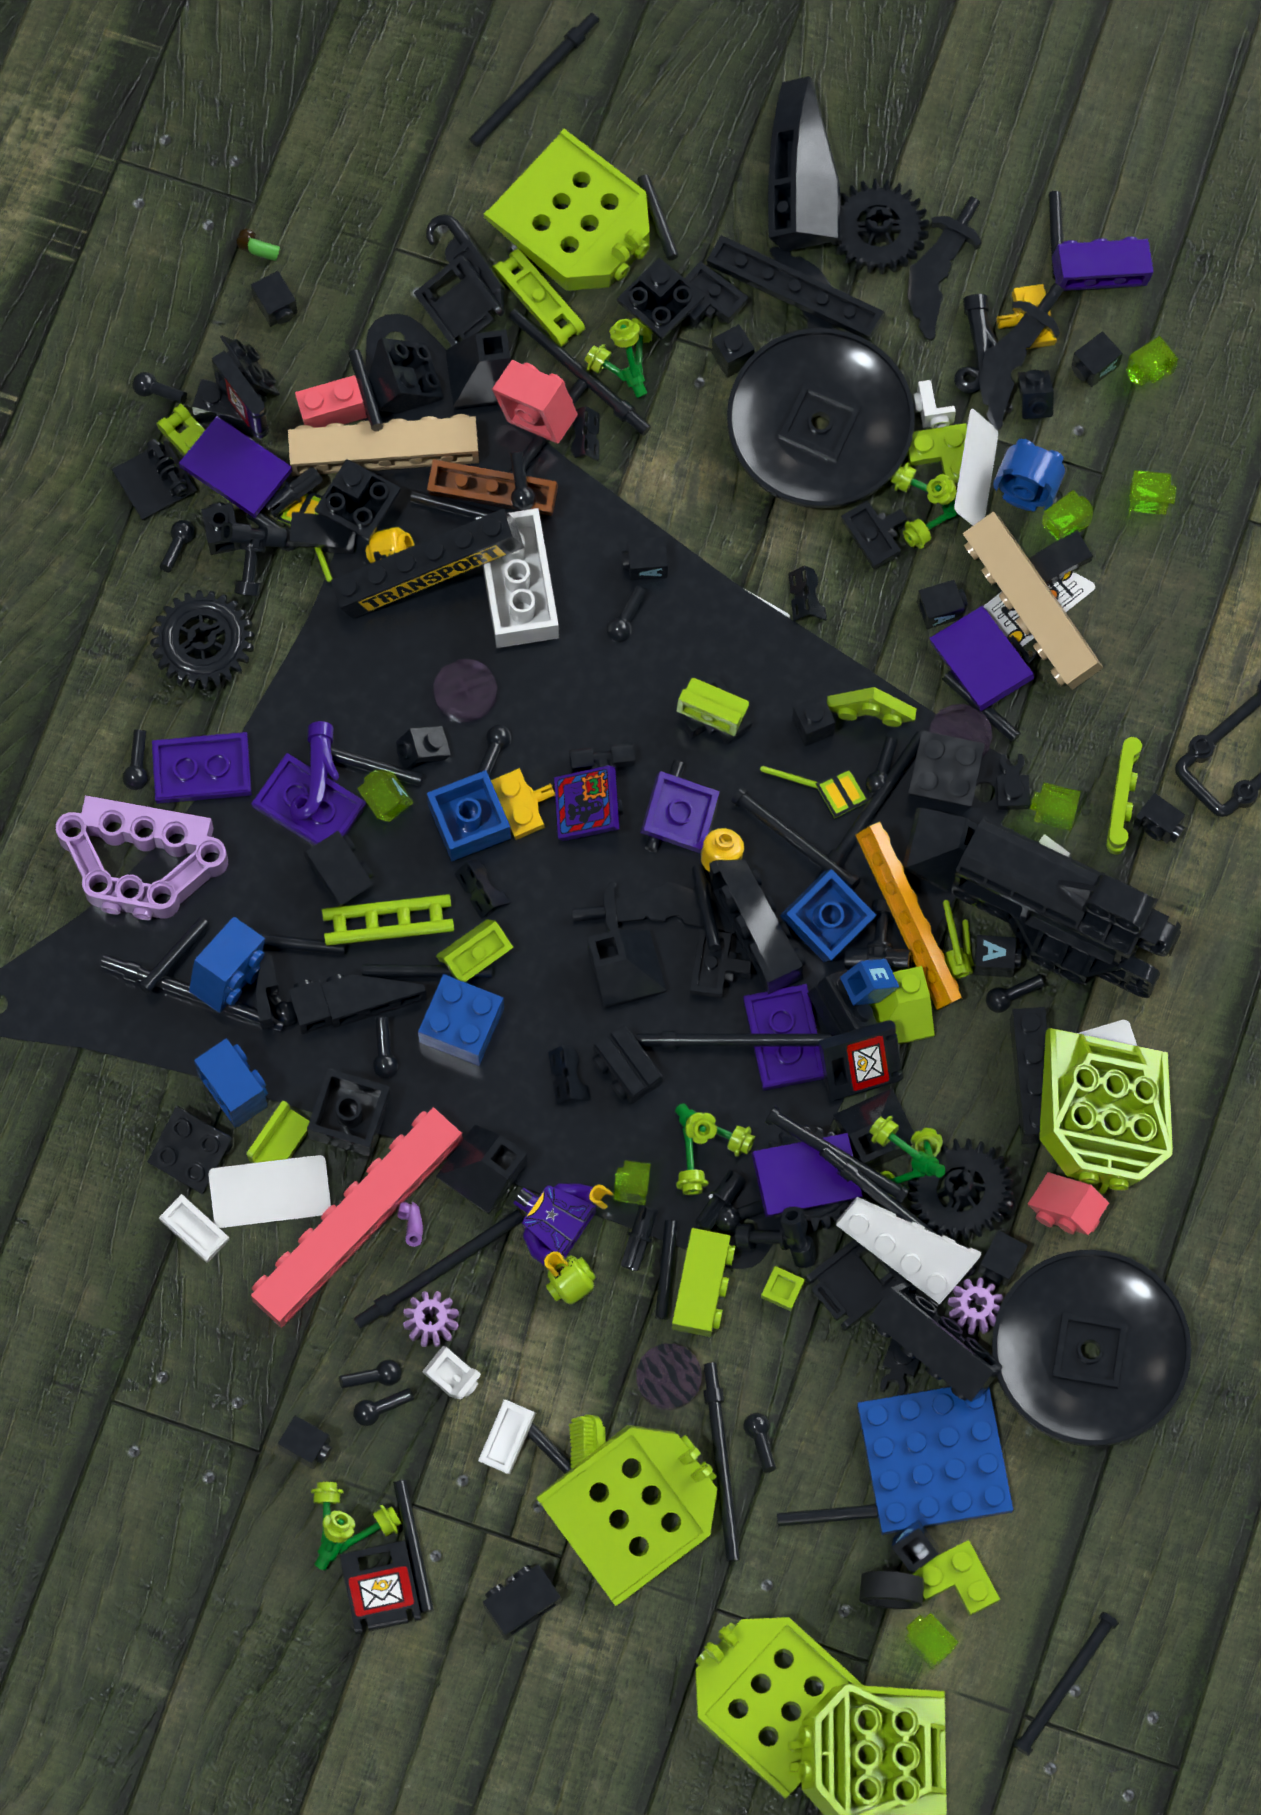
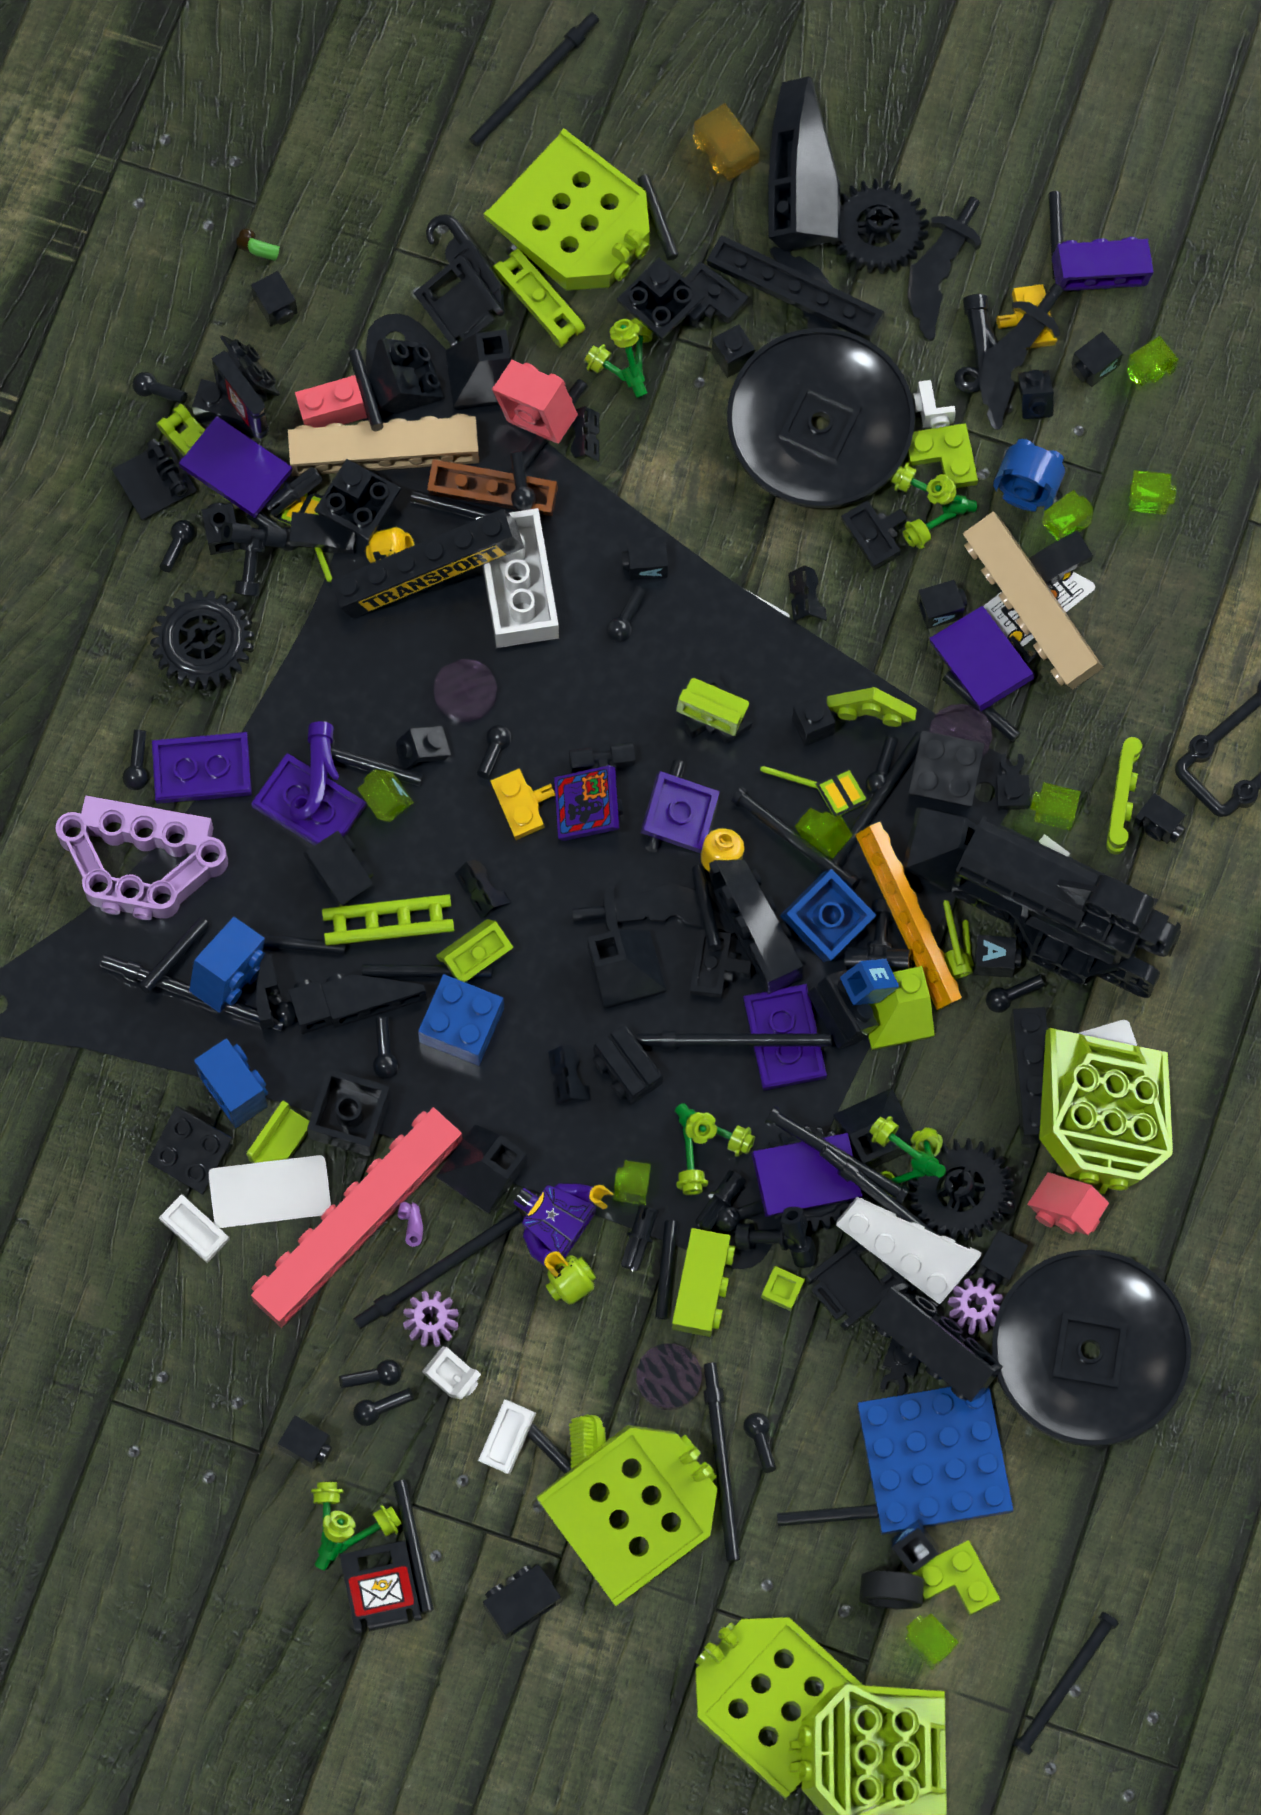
(468, 815): blue brick -> none
(622, 409): black bar -> none
(725, 142): none -> clear yellow brick
(824, 831): none -> clear neon green brick
(868, 1057): black container -> none
(976, 469): white sticker -> none

